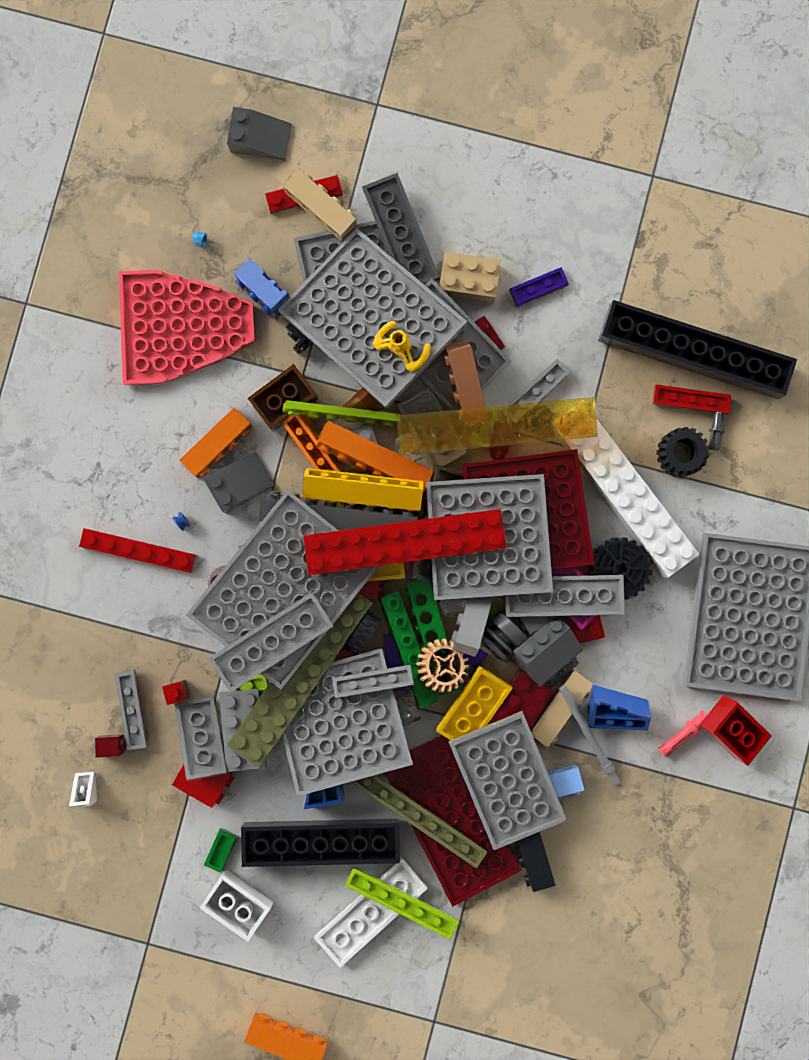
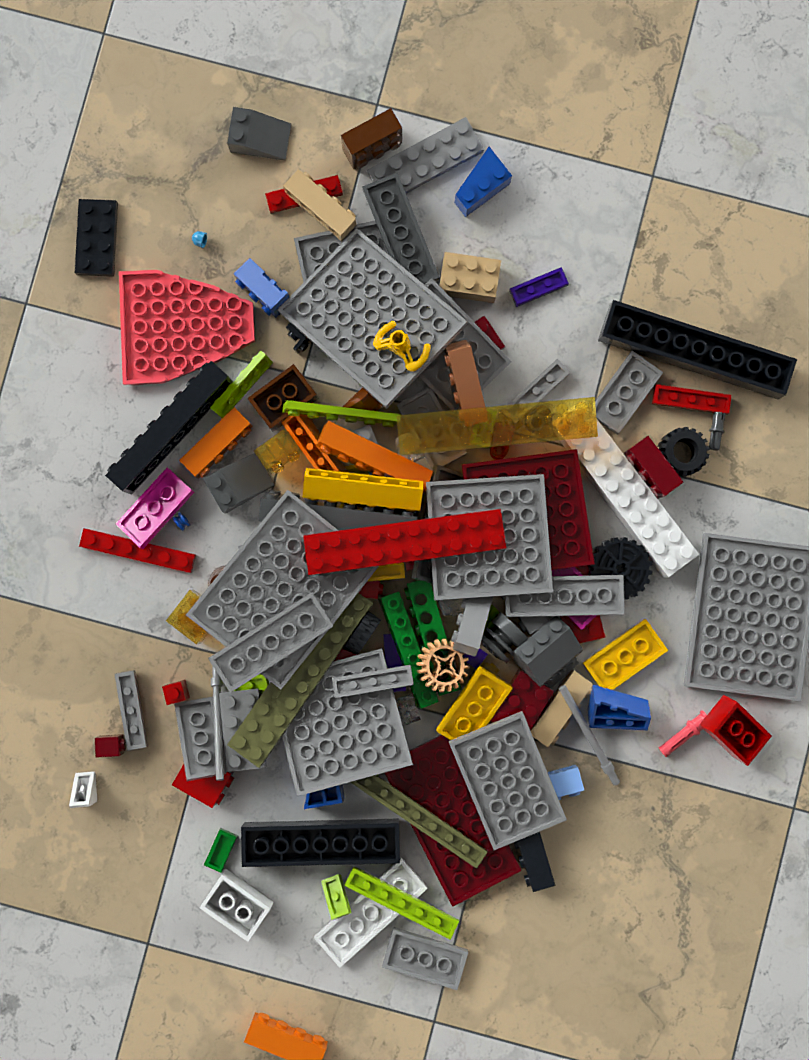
(96, 237): none -> black plate
(154, 508): none -> dark pink plate
(169, 429): none -> black brick
(183, 623): none -> clear yellow brick
(217, 683): none -> light grey bar
(241, 384): none -> lime plate
(278, 452): none -> clear yellow brick
(336, 897): none -> lime plate
(372, 139): none -> reddish brown brick
(425, 958): none -> light grey plate
(431, 156): none -> light grey plate
(483, 183): none -> blue wedge
(625, 391): none -> light grey plate
(625, 656): none -> yellow plate
(653, 467): none -> dark red brick

